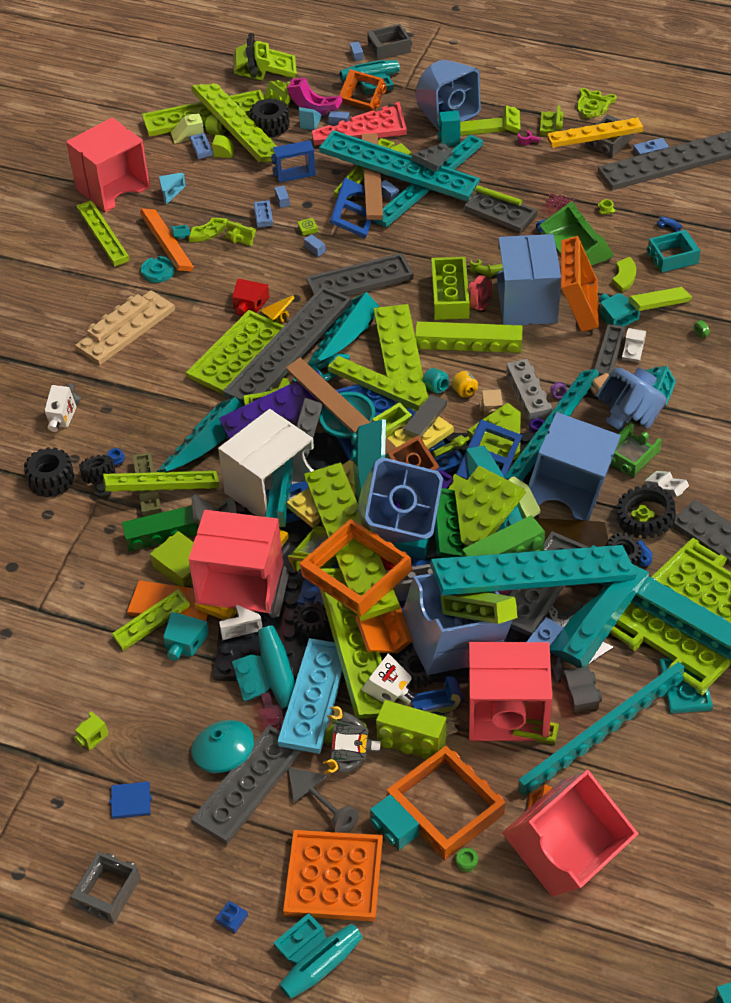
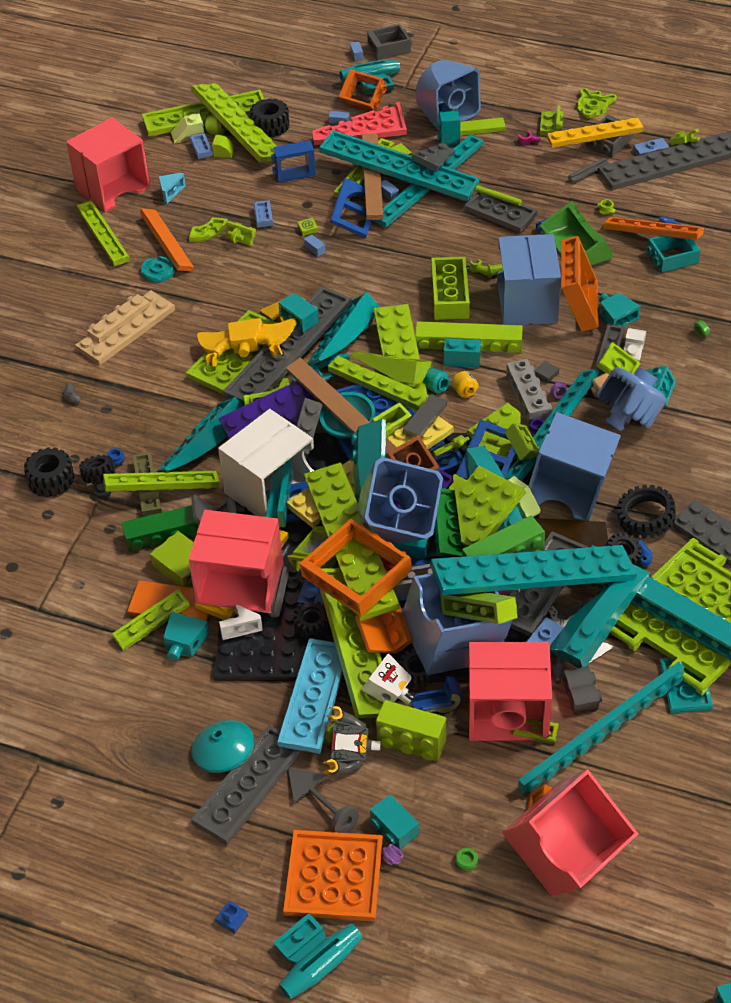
(59, 407): white torso -> none
(91, 732): lime brick -> none
(95, 906): dark grey window -> none
(130, 800): blue piece -> none
(180, 231): teal plate -> none
(245, 337): none -> yellow torso
(249, 296): red torso -> none
(256, 58): lime piece -> none
(267, 671): teal plate -> none
(270, 714): clear pink plate -> none
(278, 91): lime bracket -> none
(282, 196): medium blue piece -> none
(298, 308): none -> teal brick
(306, 98): dark pink arch -> none
(309, 118): medium azure slope -> none
(363, 276): dark grey plate -> none
(392, 855): none -> medium lavender plate
(403, 370): none -> lime wedge
(428, 832): orange window -> none
(462, 352): none -> teal brick
(480, 291): coral plate -> none
(490, 401): tan brick -> none
(511, 119): lime plate -> none
(522, 441): none -> lime slope
(546, 371): none -> dark grey tile
(558, 202): clear pink plate -> none
(587, 170): none -> dark grey axle
(617, 357): none -> lime tile
(626, 274): lime tile -> none
(634, 451): bright green window -> none
(642, 514): lime plate -> none
(653, 228): none -> orange tile
(660, 298): lime tile -> none
(664, 479): white brick -> none
(682, 137): none -> lime plate

